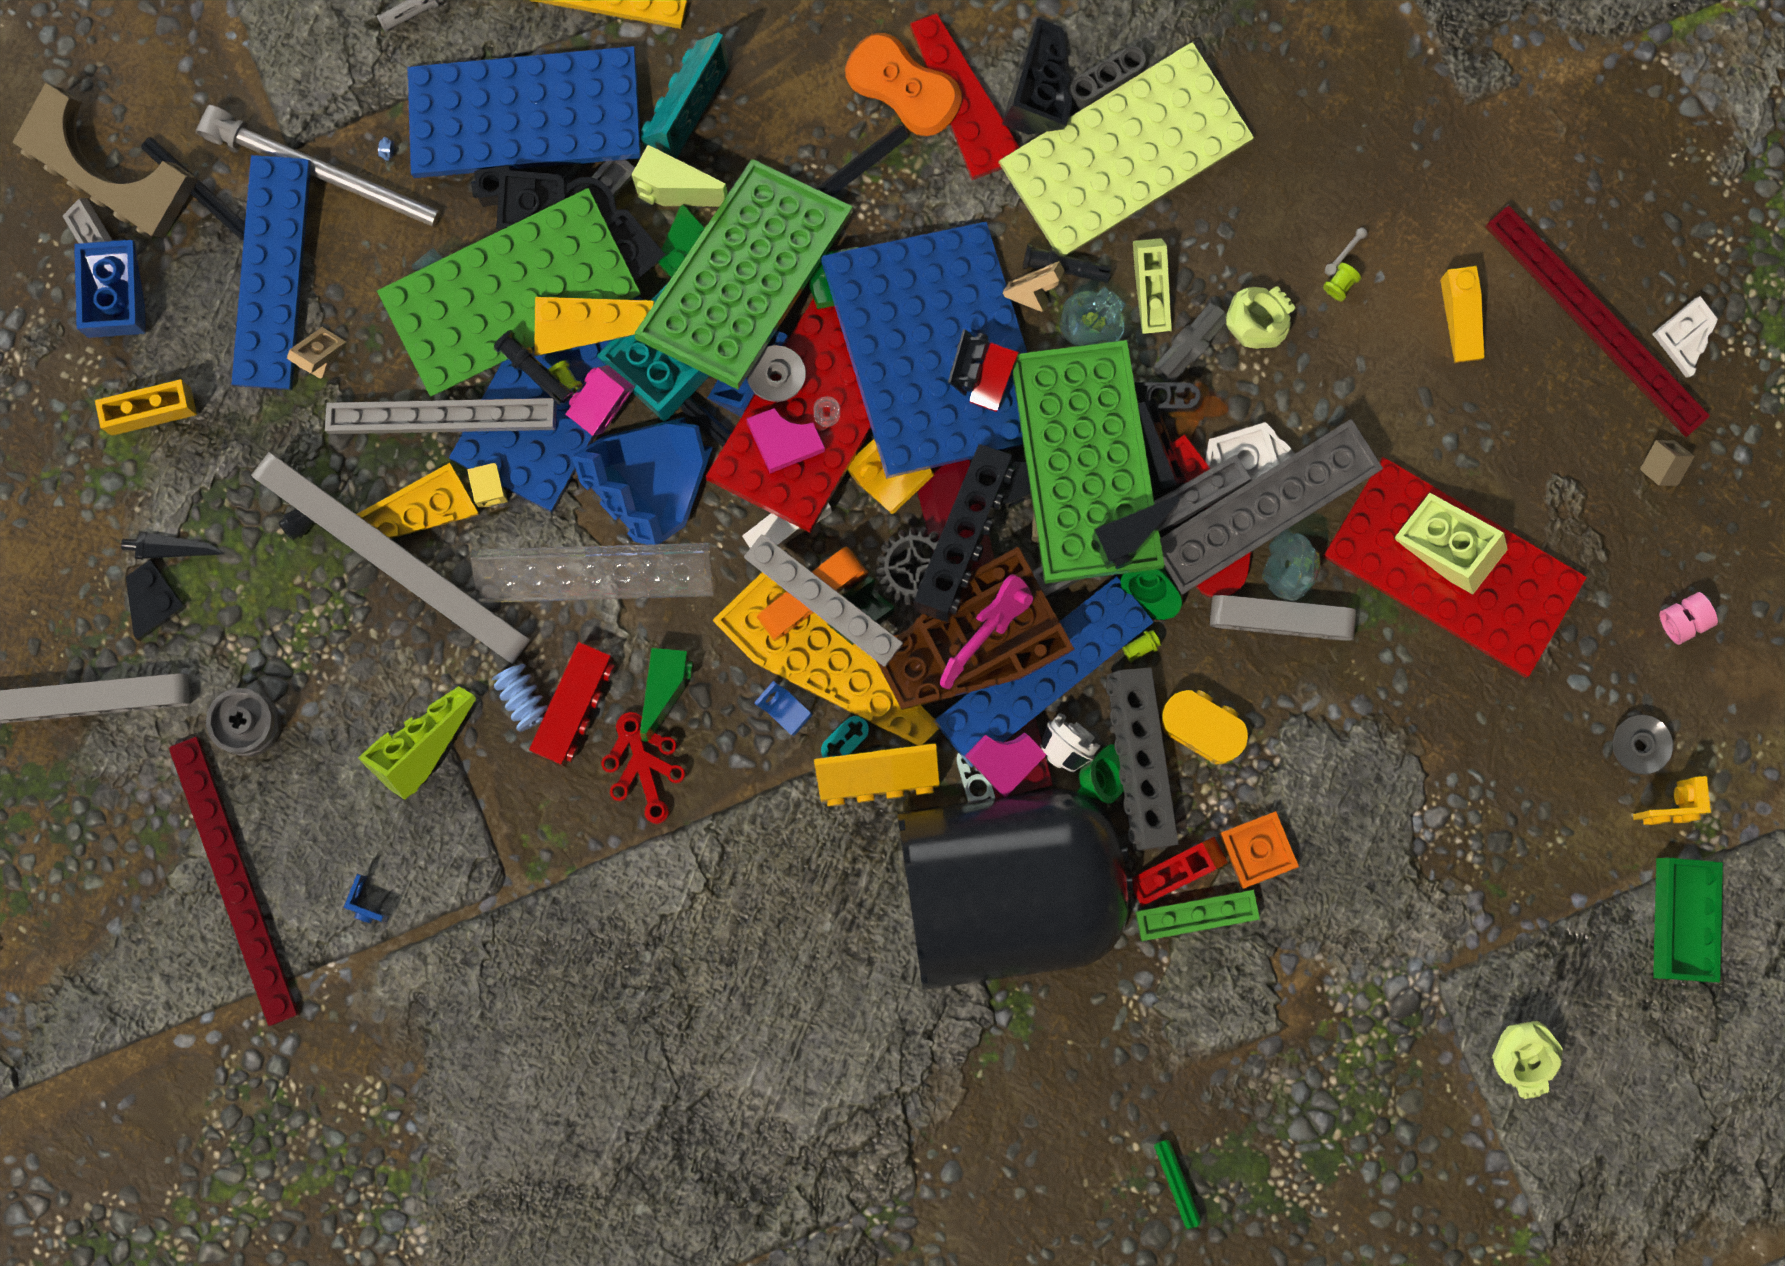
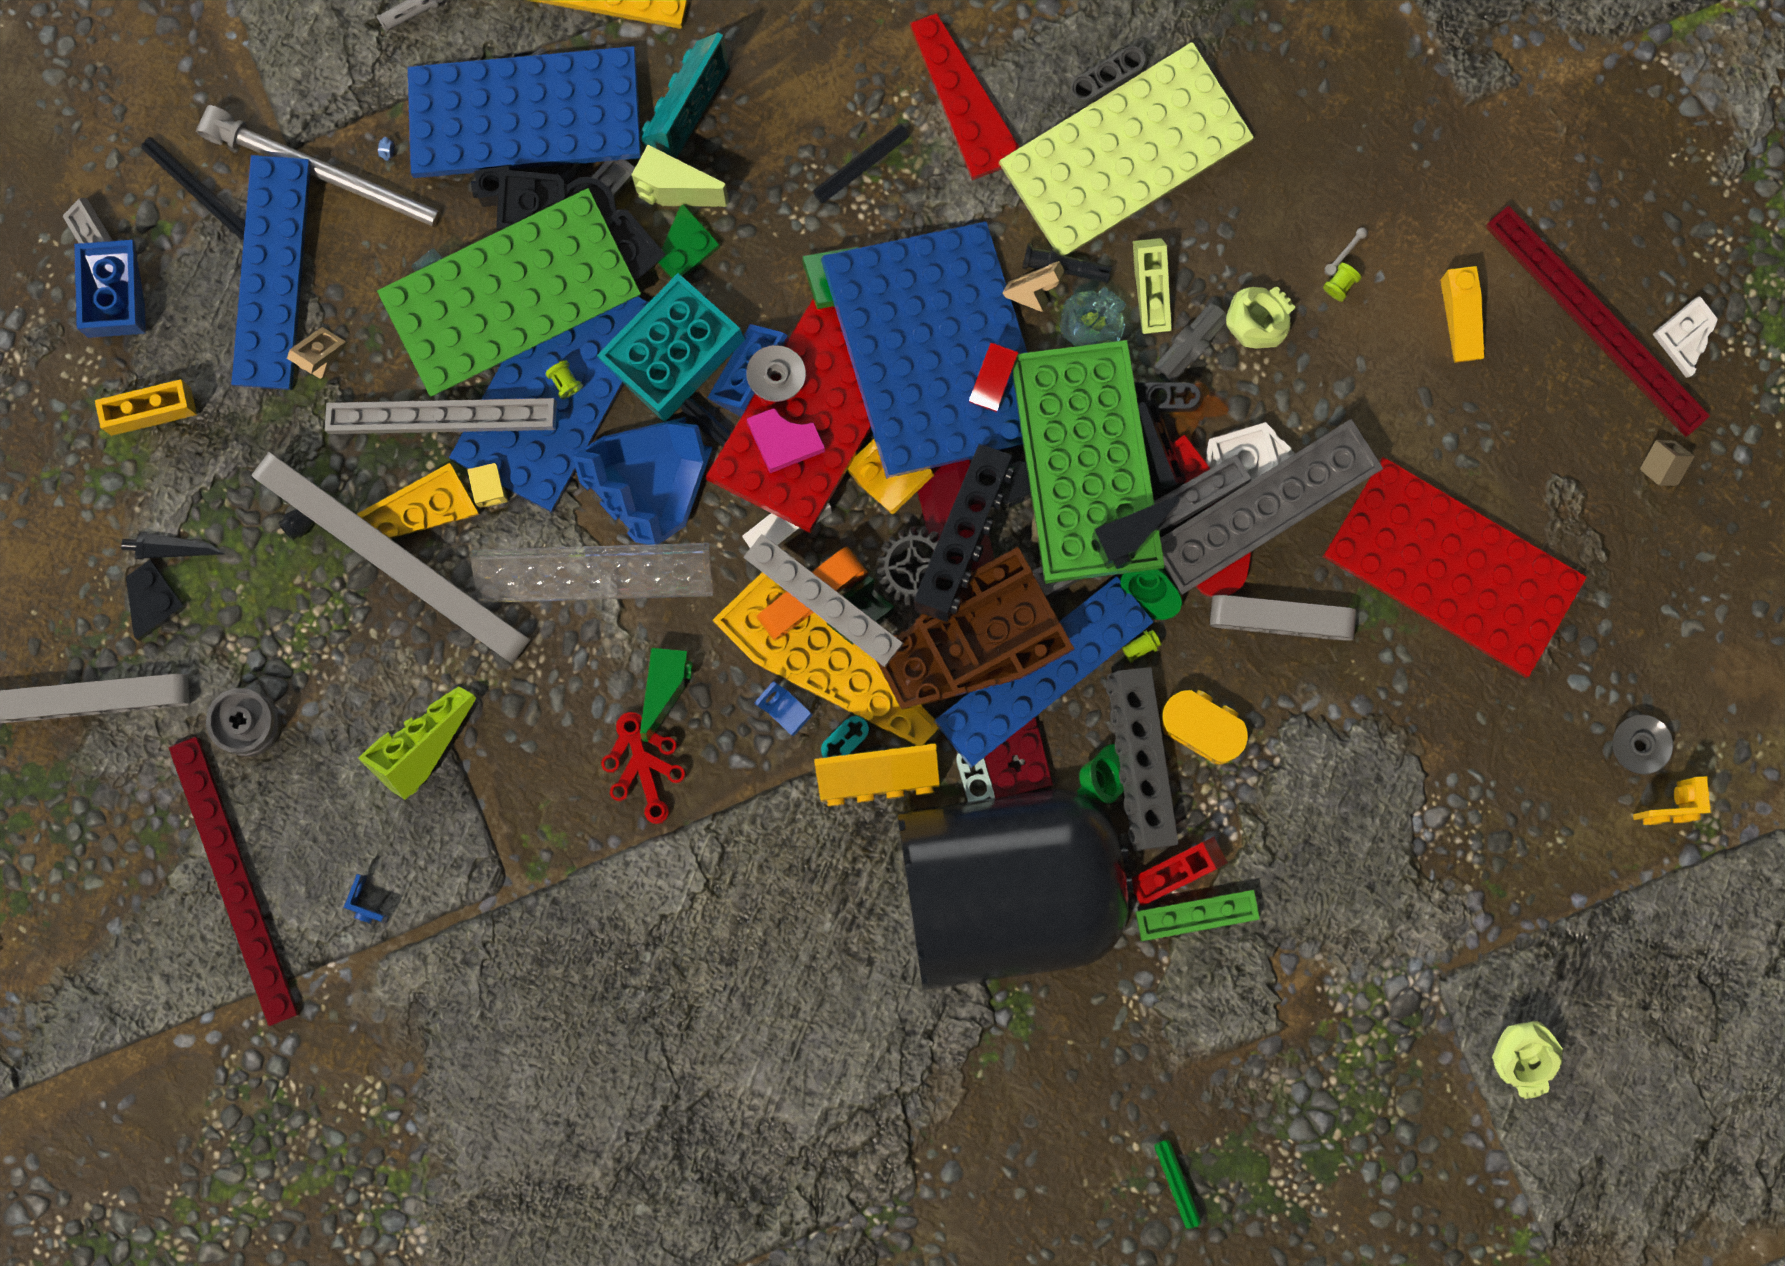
(52, 138): dark tan arch -> none
(519, 697): light blue piece -> none
(523, 359): black pin -> none
(571, 704): red brick -> none
(582, 321): yellow wing -> none
(599, 399): dark pink brick -> none
(744, 274): bright green plate -> none
(819, 407): clear bush -> none
(920, 96): orange plate -> none
(964, 372): black hinge -> none
(1005, 762): dark pink tile -> none
(1011, 601): dark pink piece -> none
(1040, 90): black wedge -> none
(1068, 744): white cone -> none
(1259, 850): orange plate -> none
(1303, 567): clear light blue helmet -> none
(1453, 542): yellowish green slope -> none
(1688, 920): green slope -> none
(1692, 616): bright pink wheel -> none

